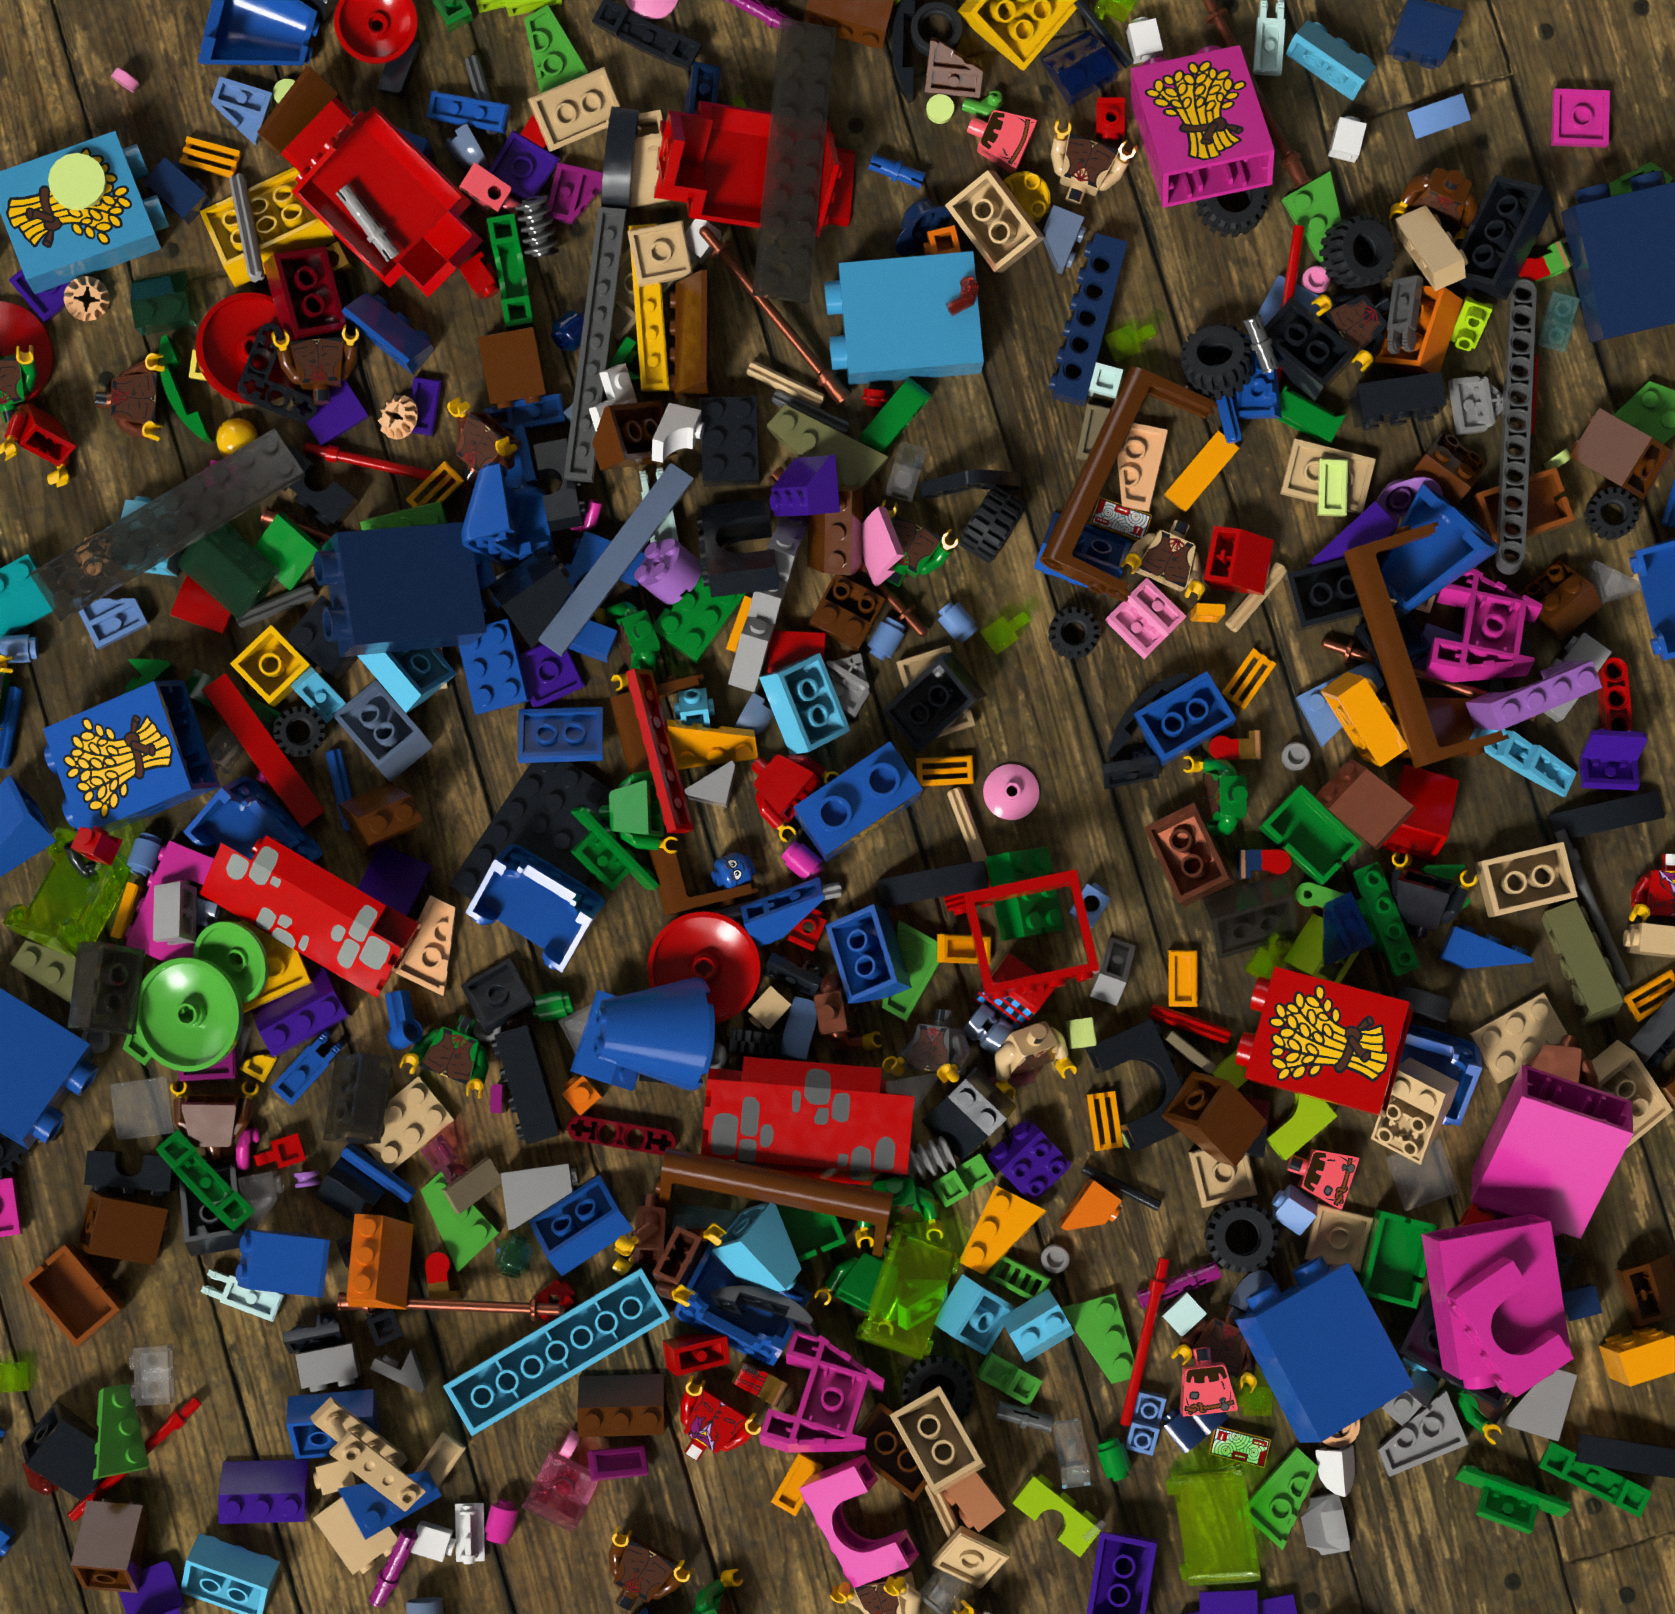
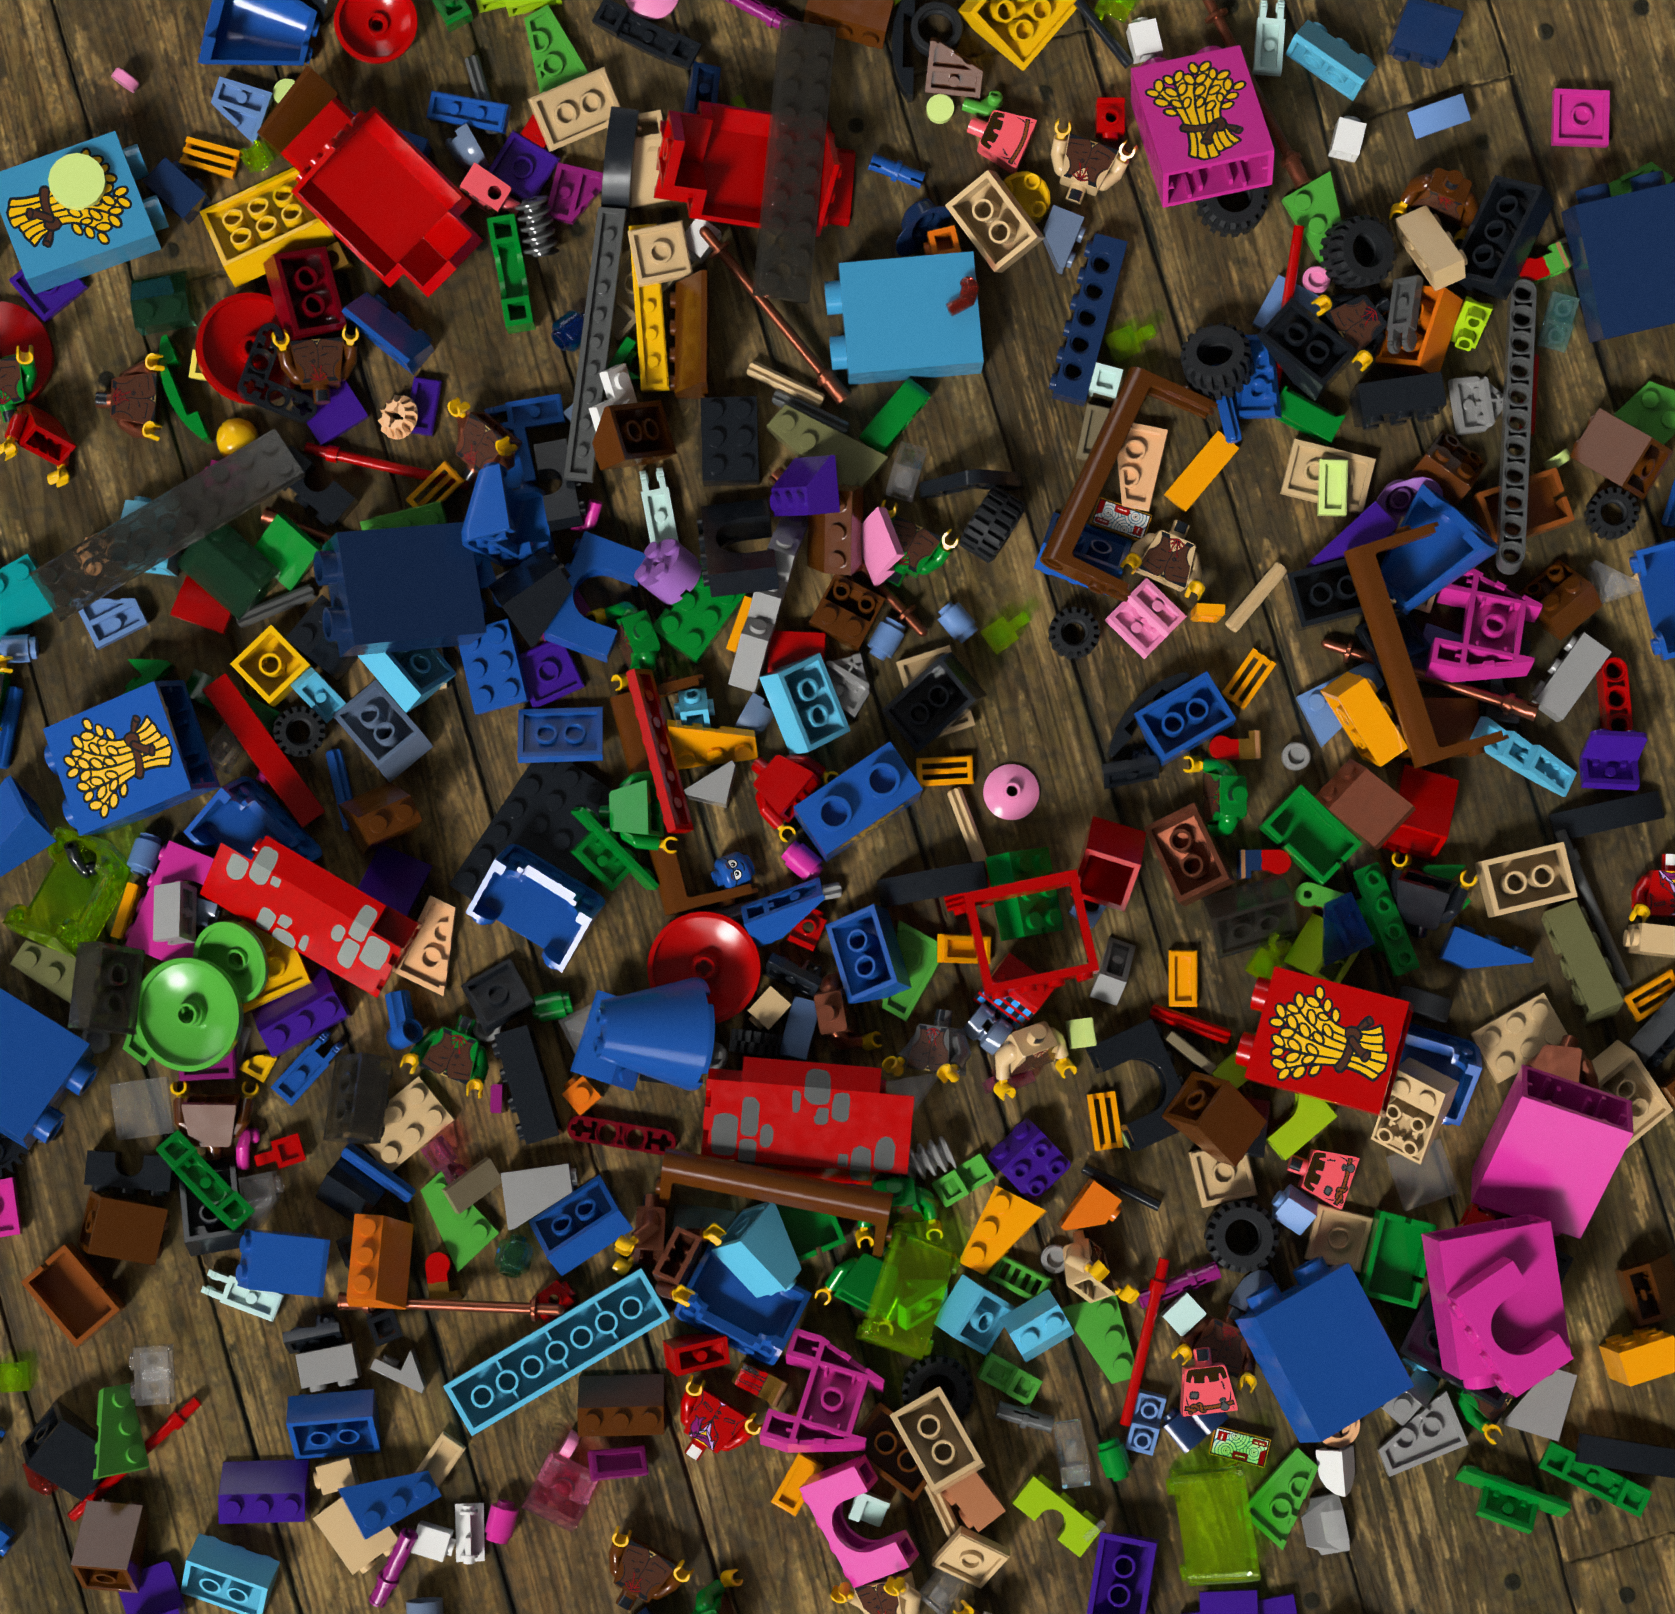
(77, 288): light nougat gear -> none
(96, 845): red brick -> none
(246, 227): light grey axle -> none
(256, 157): none -> clear neon green plate
(307, 1179): medium lavender bush -> none
(364, 217): light grey pin -> none
(367, 1454): tan fence -> none
(399, 72): black slope -> none
(480, 277): red brick -> none
(513, 367): reddish brown slope -> none
(616, 560): sand blue tile -> none
(677, 430): white arch -> none
(737, 1298): black slope -> none
(869, 1508): none -> light aqua panel
(874, 397): red plate -> none
(969, 1113): black slope -> none
(1080, 67): clear blue slope -> none
(1089, 1271): none -> tan torso
(1110, 862): none -> red slope
(1238, 561): red slope -> none
(1255, 1403): clear neon green plate -> none
(1261, 343): dark grey pin -> none
(1559, 685): medium lavender arch -> none
(1581, 1302): dark blue brick -> none

